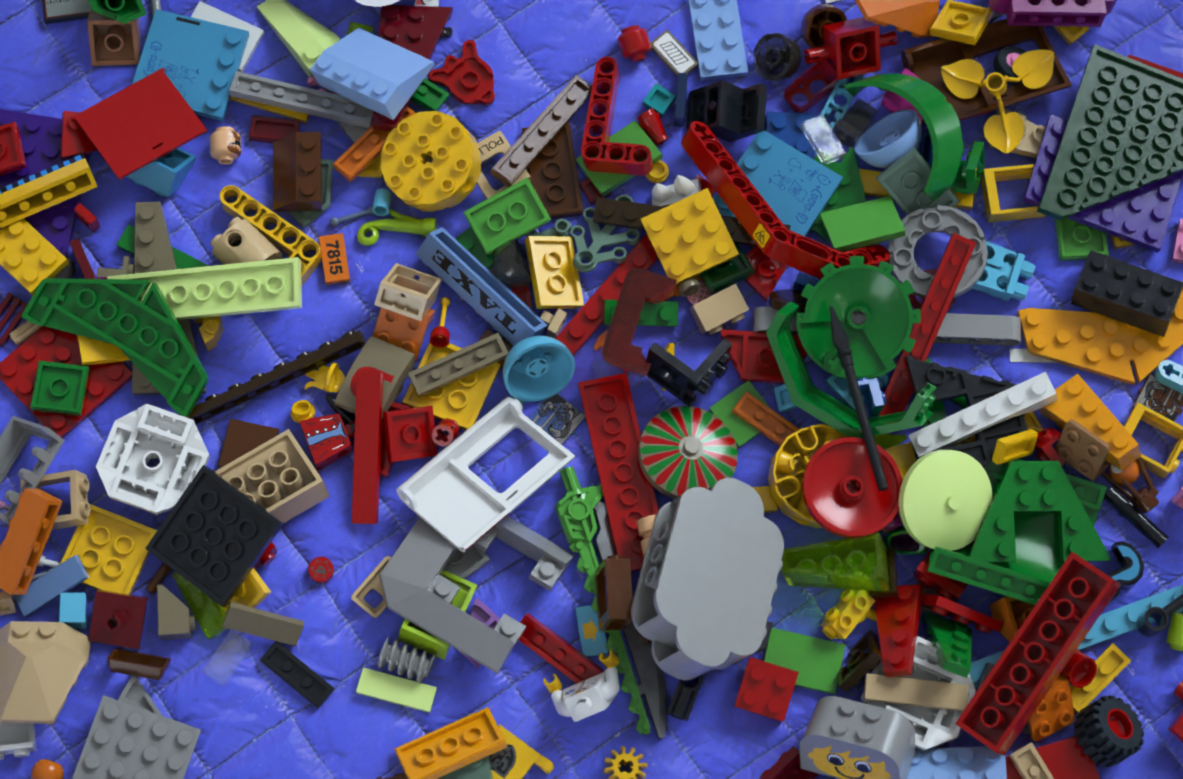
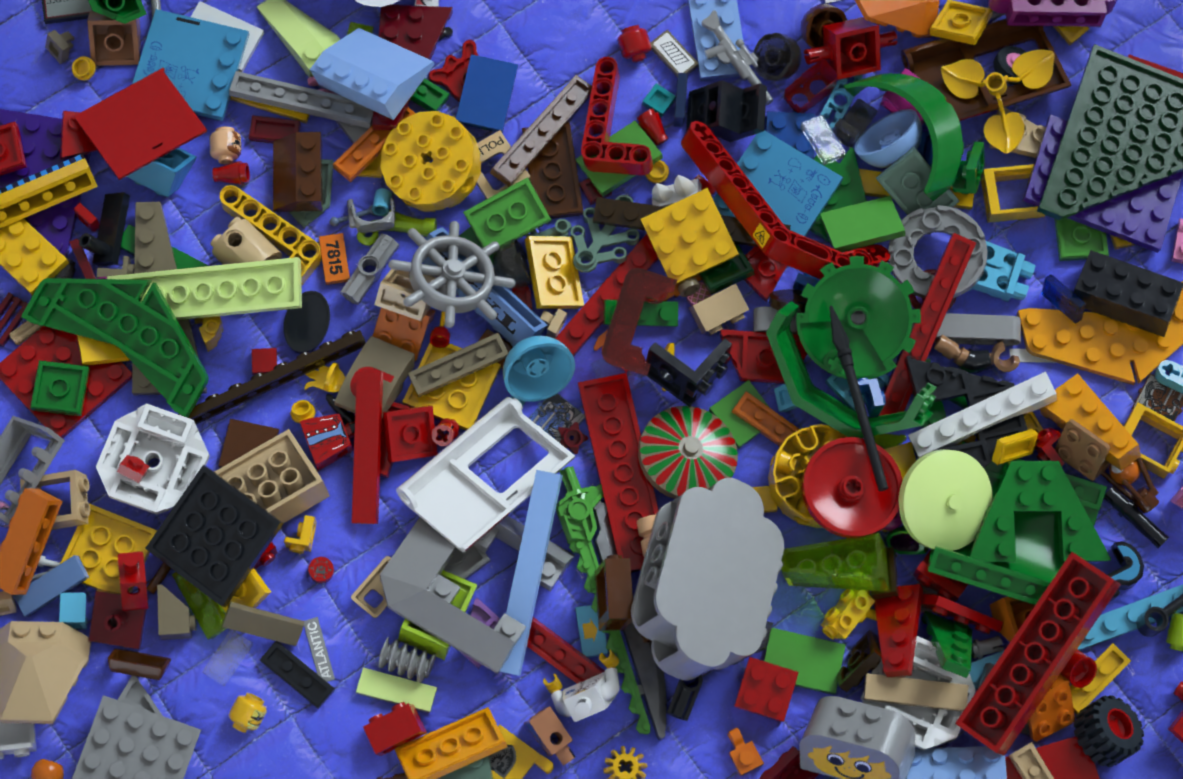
(59, 45): none -> dark tan tile
(83, 68): none -> yellow plate
(110, 233): none -> black piece
(132, 574): none -> red torso
(133, 468): none -> red plate
(232, 173): none -> red cone
(247, 712): none -> yellow head
(263, 360): none -> red tile
(306, 532): none -> yellow bracket
(307, 325): none -> black piece
(318, 649): none -> light grey sticker
(361, 281): none -> light grey piece
(370, 226): none -> light grey helmet
(394, 728): none -> red brick
(451, 274): none -> light grey piece
(486, 93): none -> blue tile
(531, 561): none -> light blue tile
(542, 726): none -> nougat torso
(573, 431): none -> dark red plate
(728, 53): none -> light grey piece
(745, 755): none -> orange plate
(976, 361): none -> medium nougat piece
(986, 647): none -> light grey pin
(1063, 298): none -> clear blue tile

